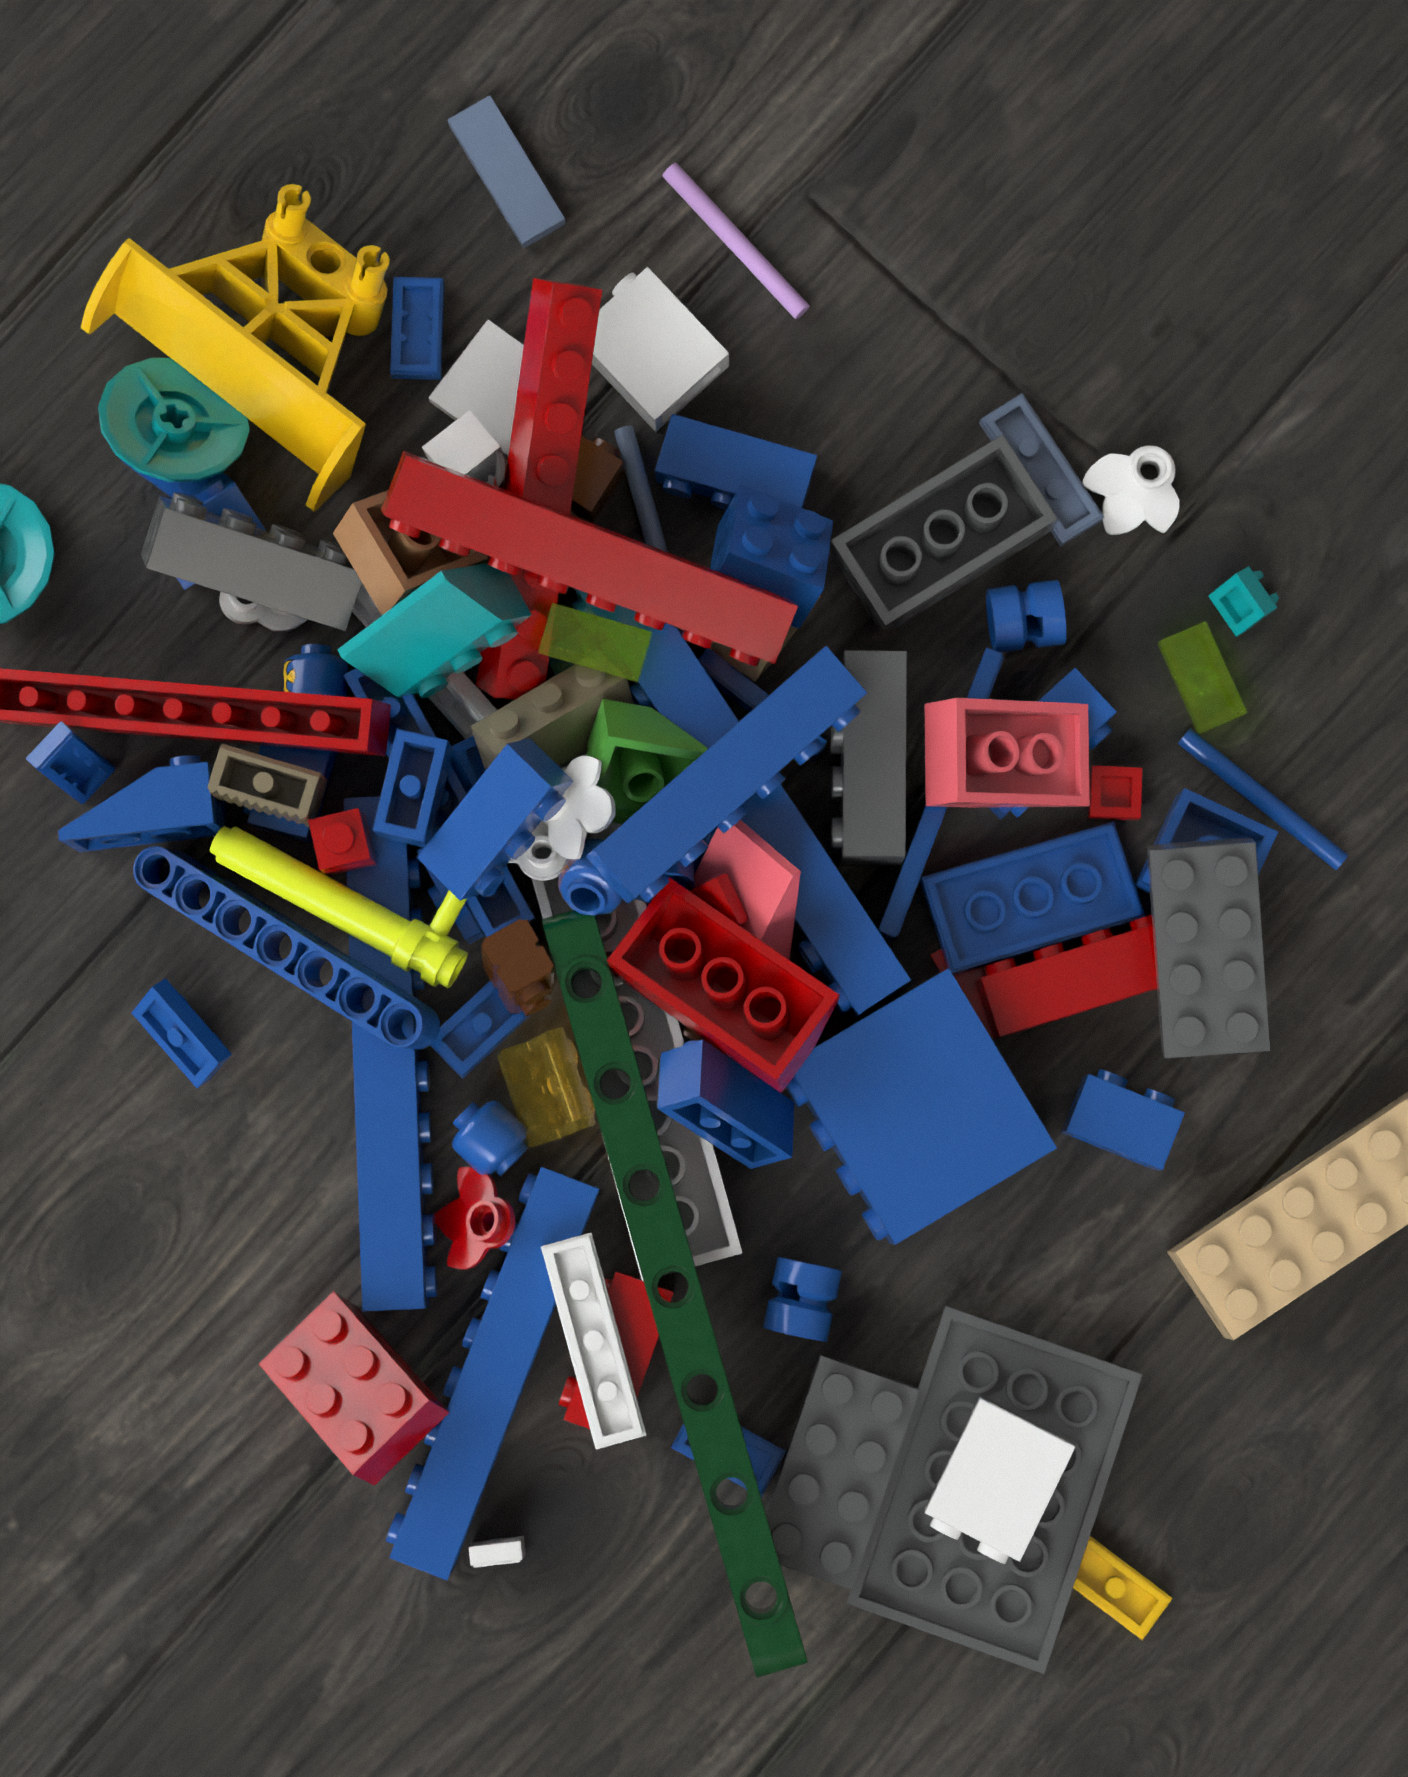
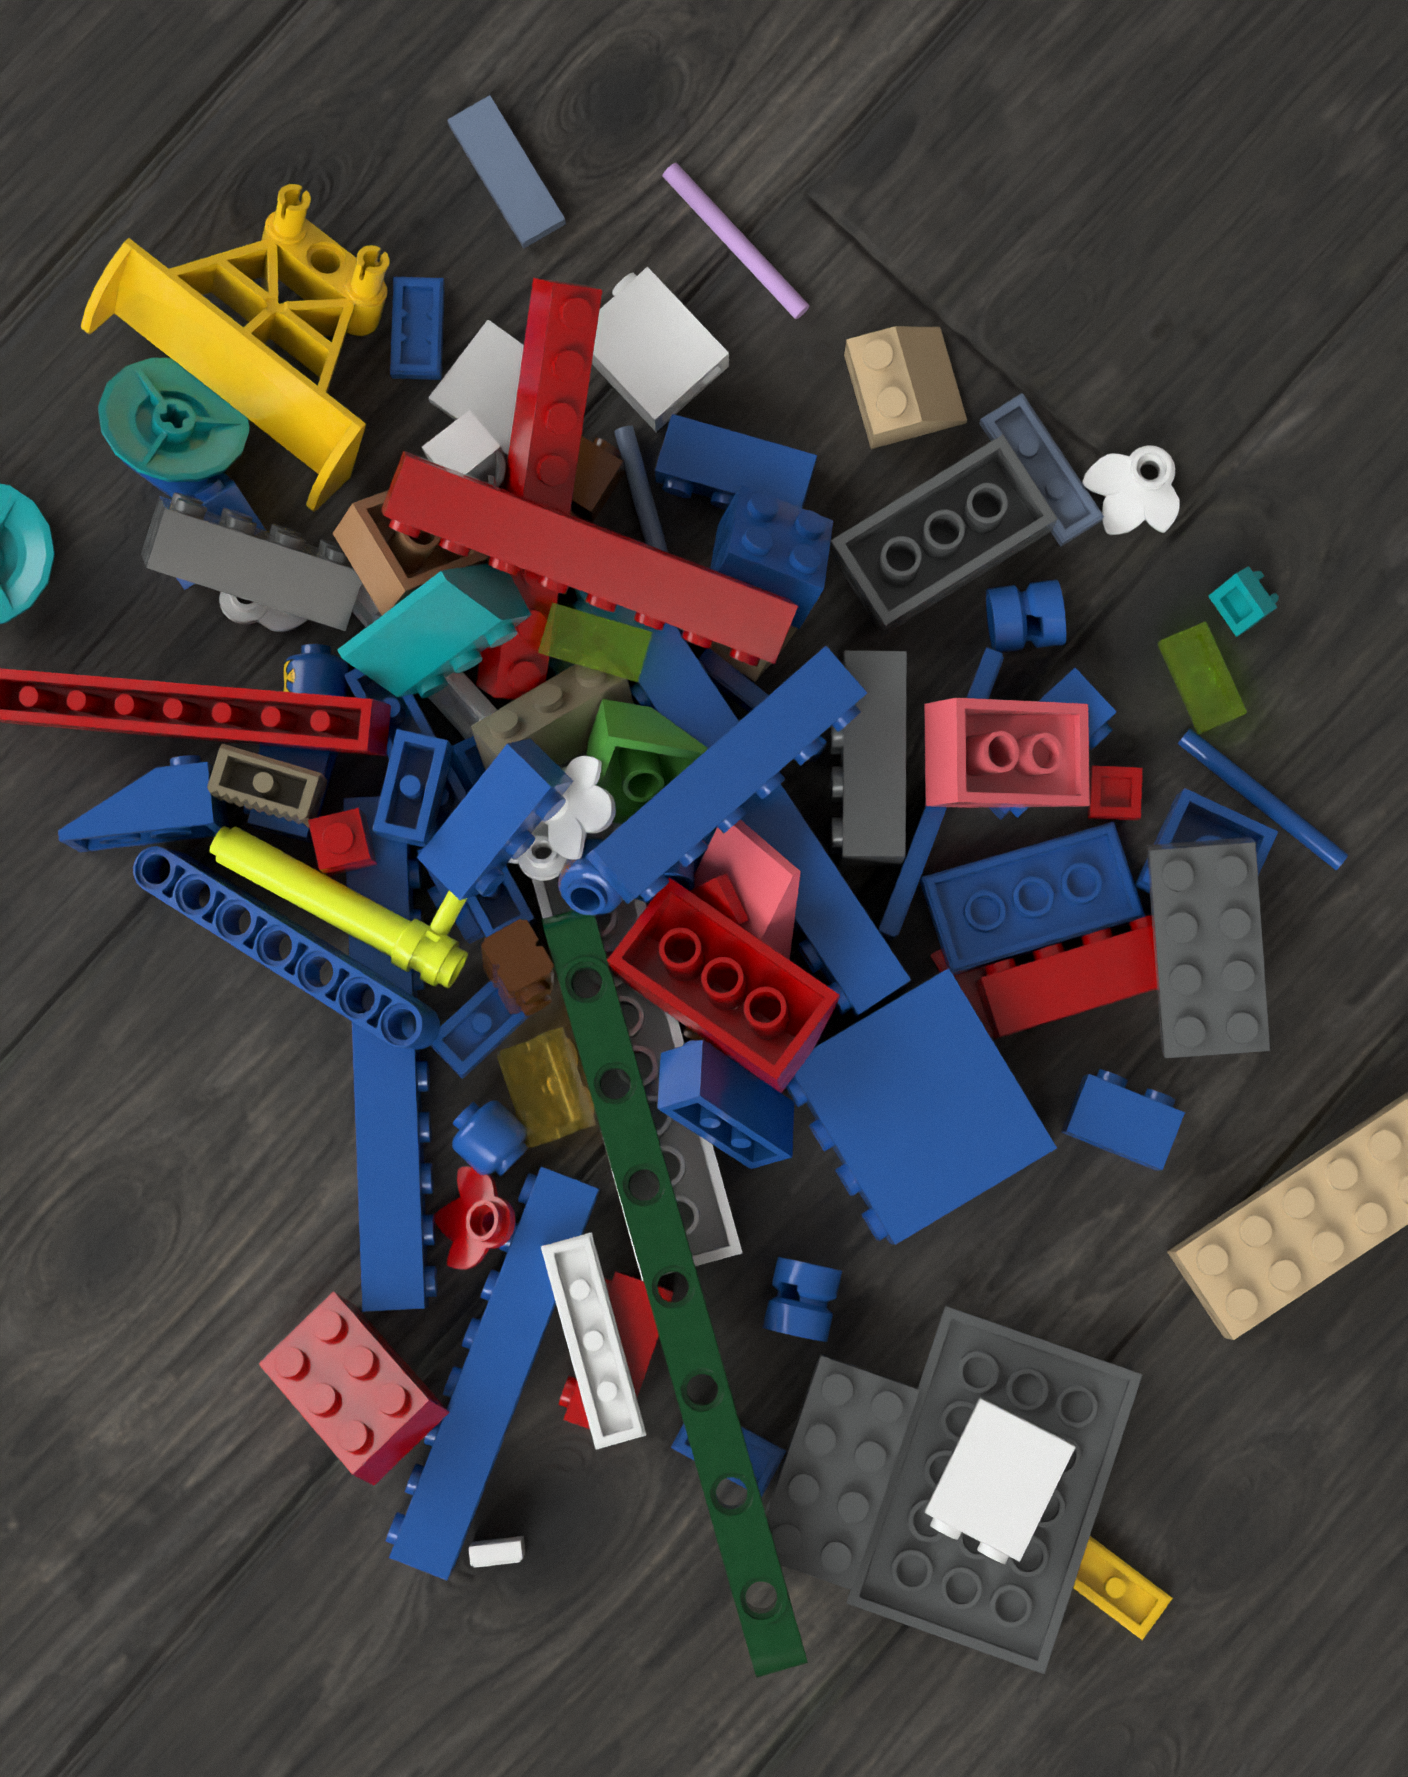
(71, 763): blue plate -> none
(181, 1033): blue plate -> none
(903, 383): none -> tan slope

